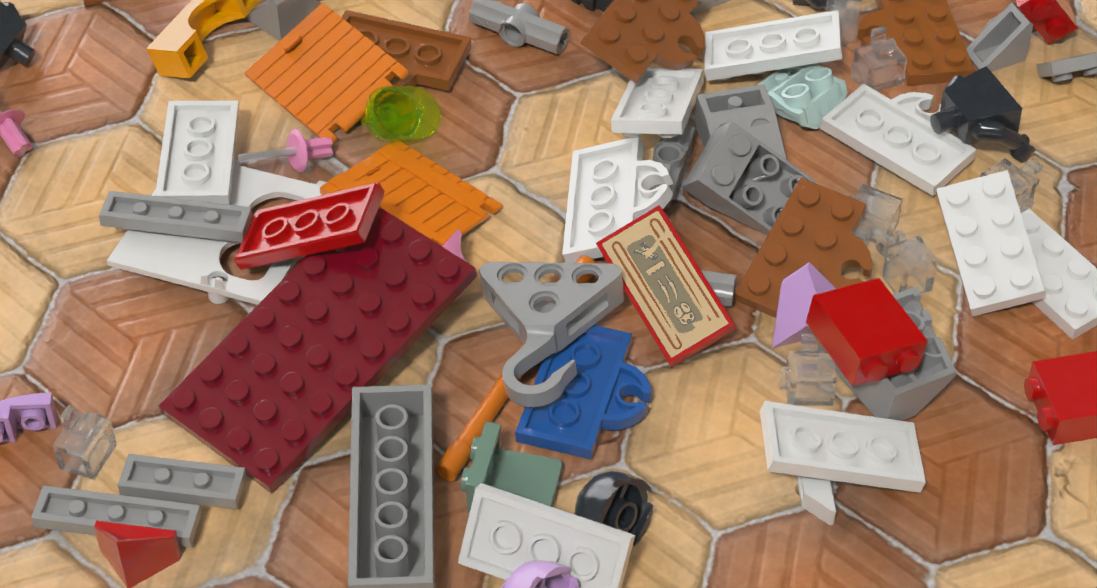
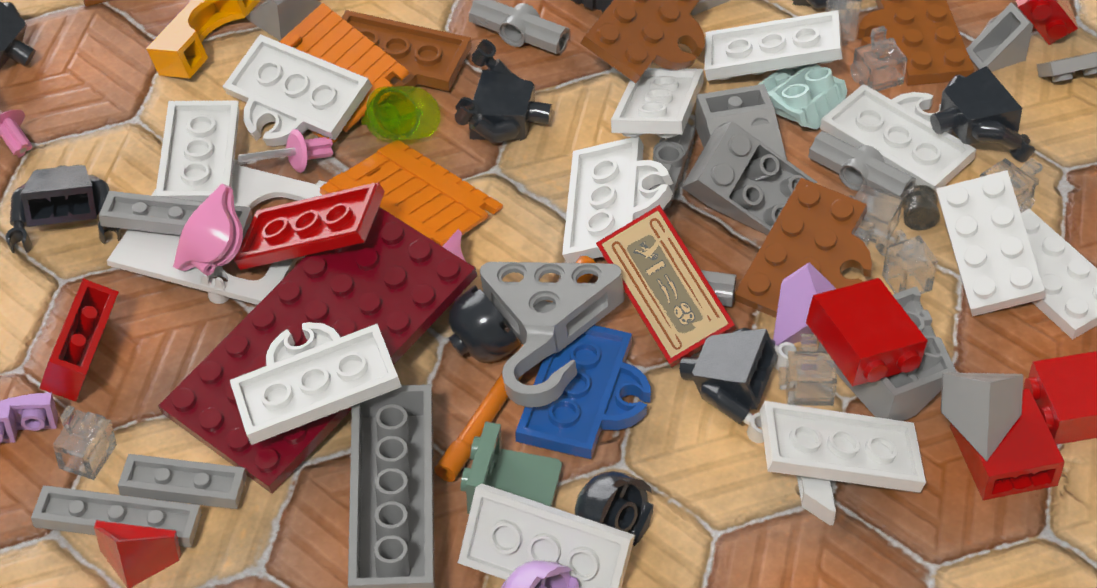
(56, 197): none -> black torso
(78, 340): none -> red brick
(210, 234): none -> bright pink hat
(293, 91): none -> white plate
(313, 379): none -> white plate
(480, 328): none -> black cylinder
(502, 102): none -> black torso
(735, 372): none -> torso
(859, 165): none -> light grey piece
(920, 207): none -> clear smoke wheel
(982, 406): none -> light grey slope
(1022, 461): none -> red brick

